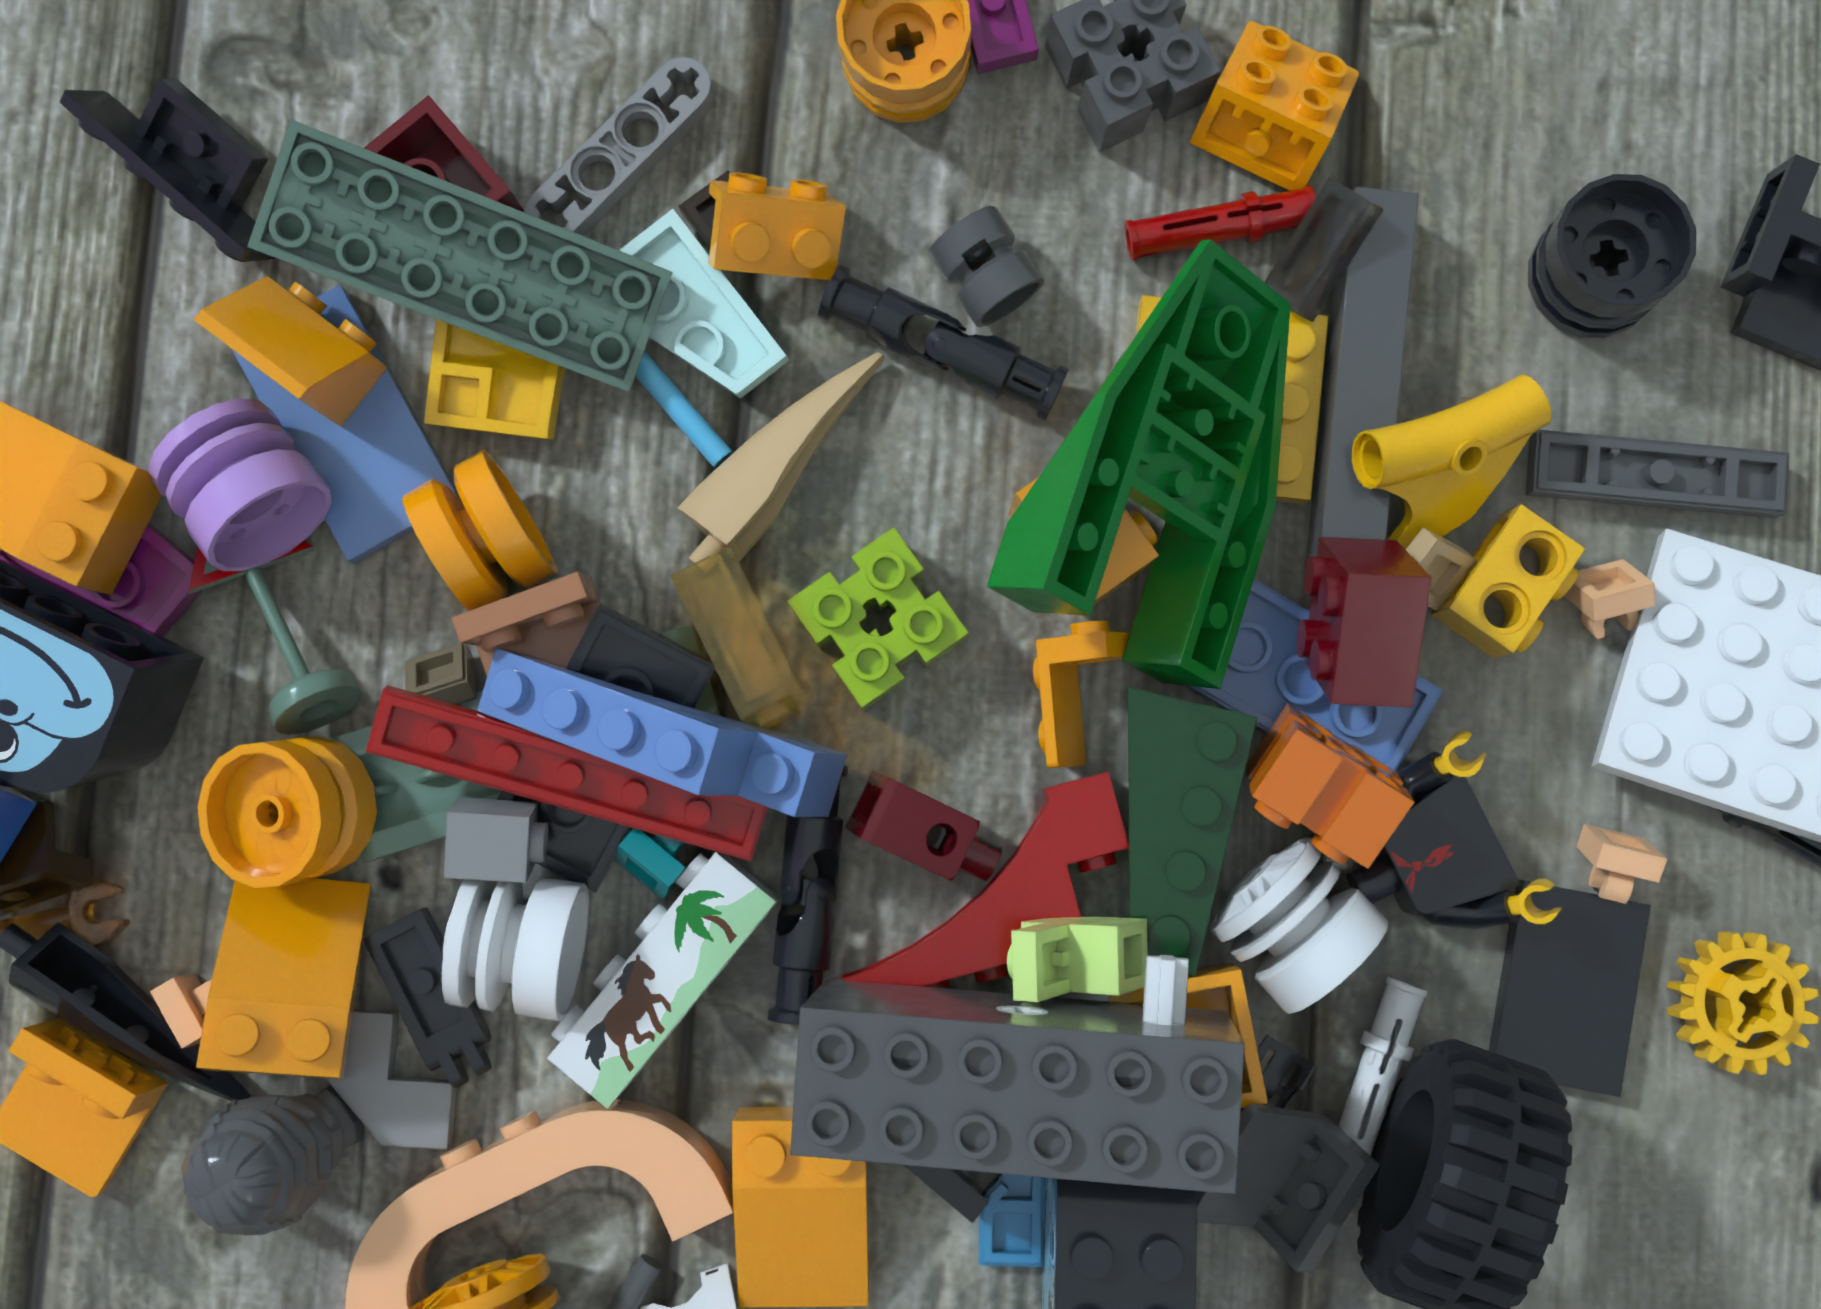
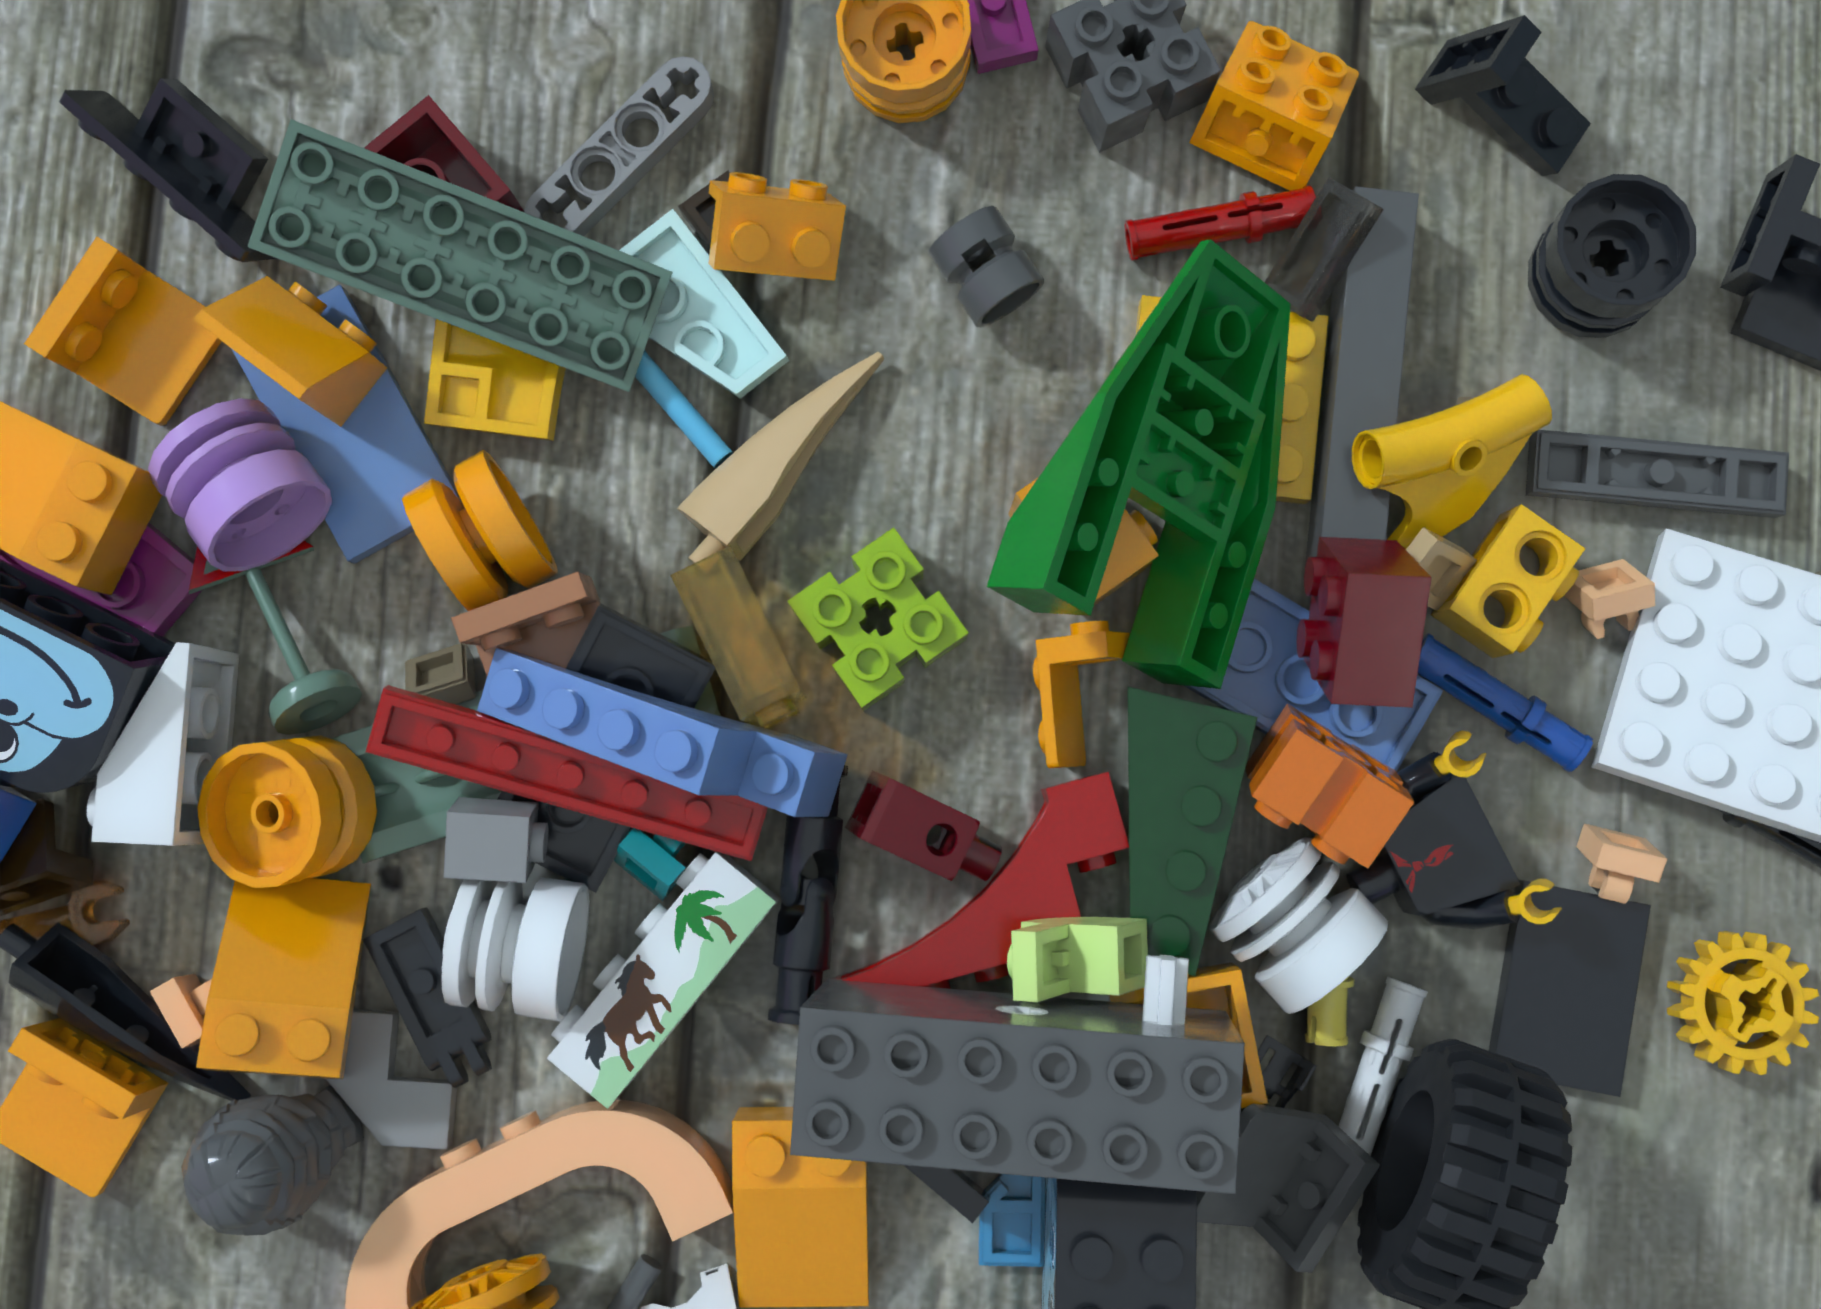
(126, 333): none -> light orange bracket
(169, 745): none -> white slope
(982, 361): black piece -> none
(1329, 1017): none -> light yellow pin
(1507, 92): none -> black bracket
(1521, 717): none -> blue pin

